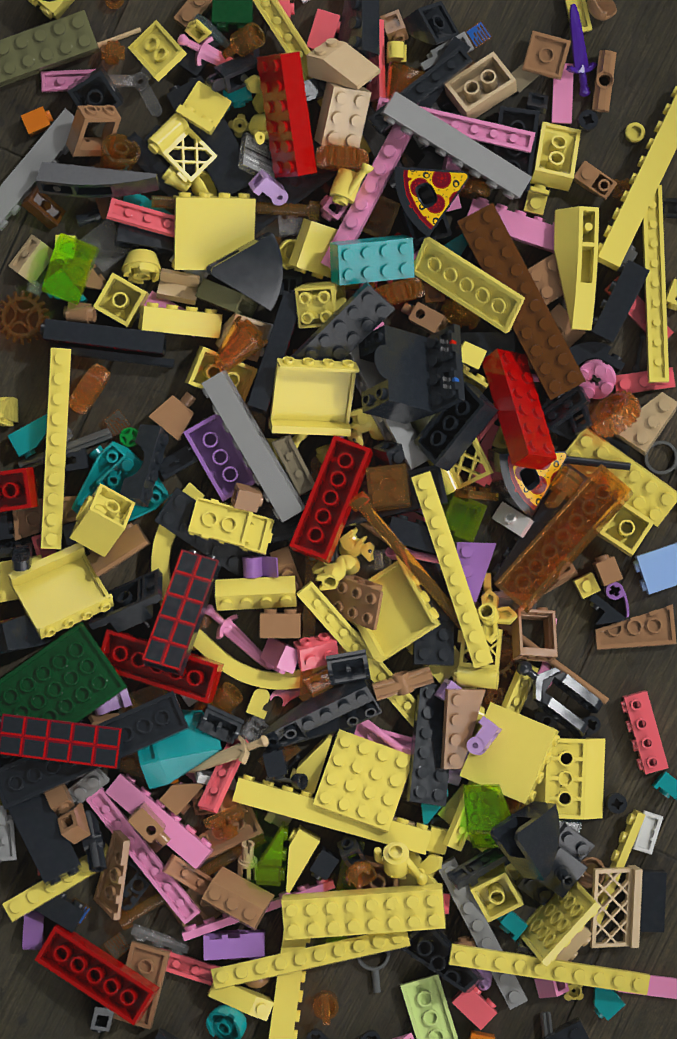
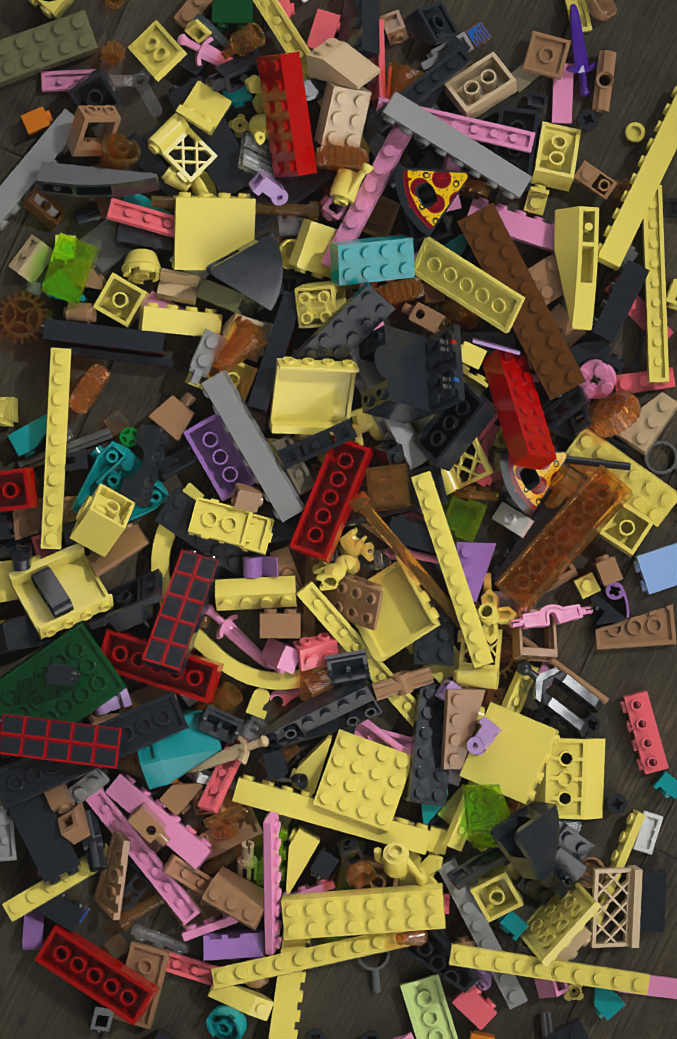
(52, 592): none -> black beam
(63, 675): none -> black piece
(119, 37): tan piece -> none
(204, 355): none -> light grey hinge
(272, 877): none -> bright pink plate
(317, 443): none -> black hinge
(325, 1006): clear orange piece -> none
(396, 52): light yellow leg -> none
(412, 938): none -> clear orange cone
(496, 346): none -> lavender piece
(559, 613): none -> bright pink piece

